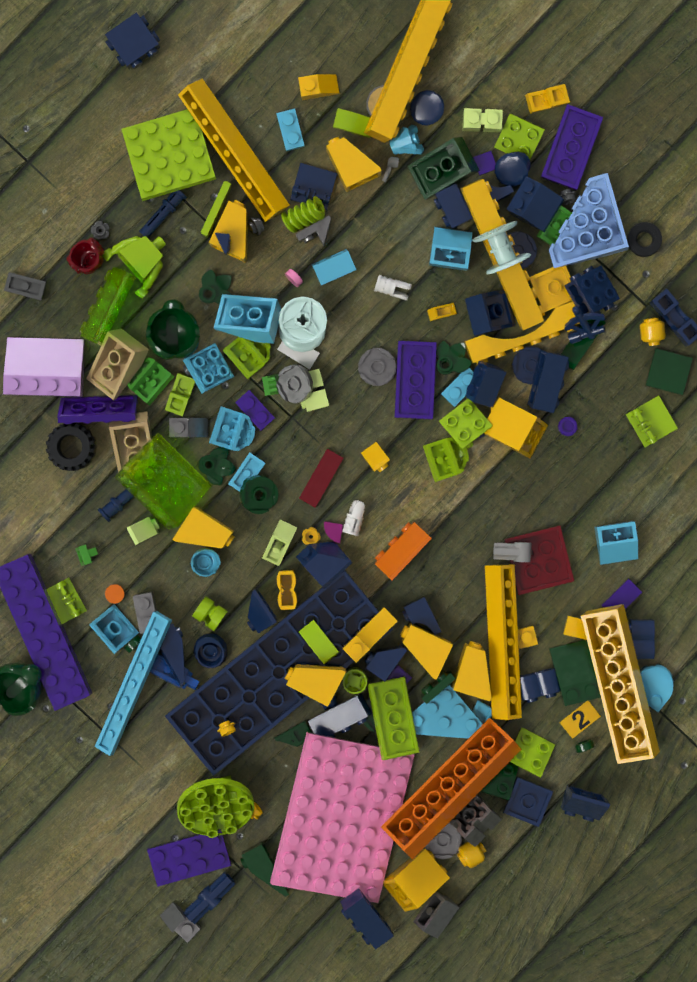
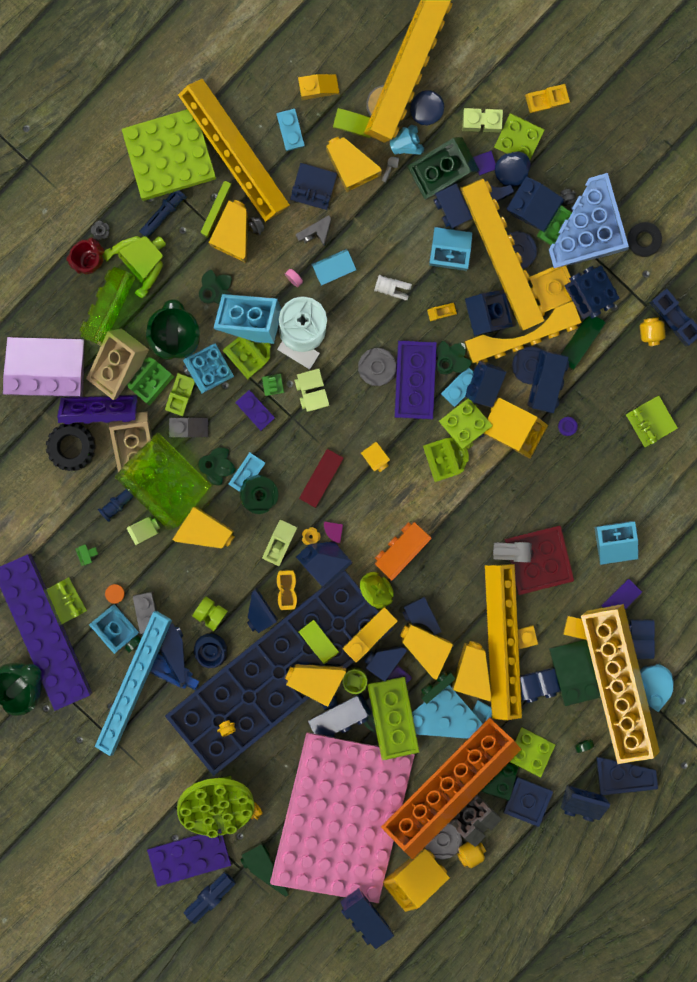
(25, 286): dark grey plate -> none
(133, 41): dark blue brick -> none
(178, 922): flat silver slope -> none
(205, 562): medium azure hair -> none
(224, 240): dark blue slope -> none
(232, 430): medium azure slope -> none
(294, 383): flat silver tile -> none
(294, 736): dark green tile -> none
(304, 215): lime piece -> none
(354, 518): white hinge -> none
(376, 590): none -> lime tile
(436, 914): flat silver brick -> none
(501, 247): light aqua piece -> none
(571, 147): dark purple plate -> none
(580, 719): yellow sticker -> none
(588, 329): dark blue piece -> none
(624, 777): none -> dark blue wing
(668, 371): dark green tile -> none

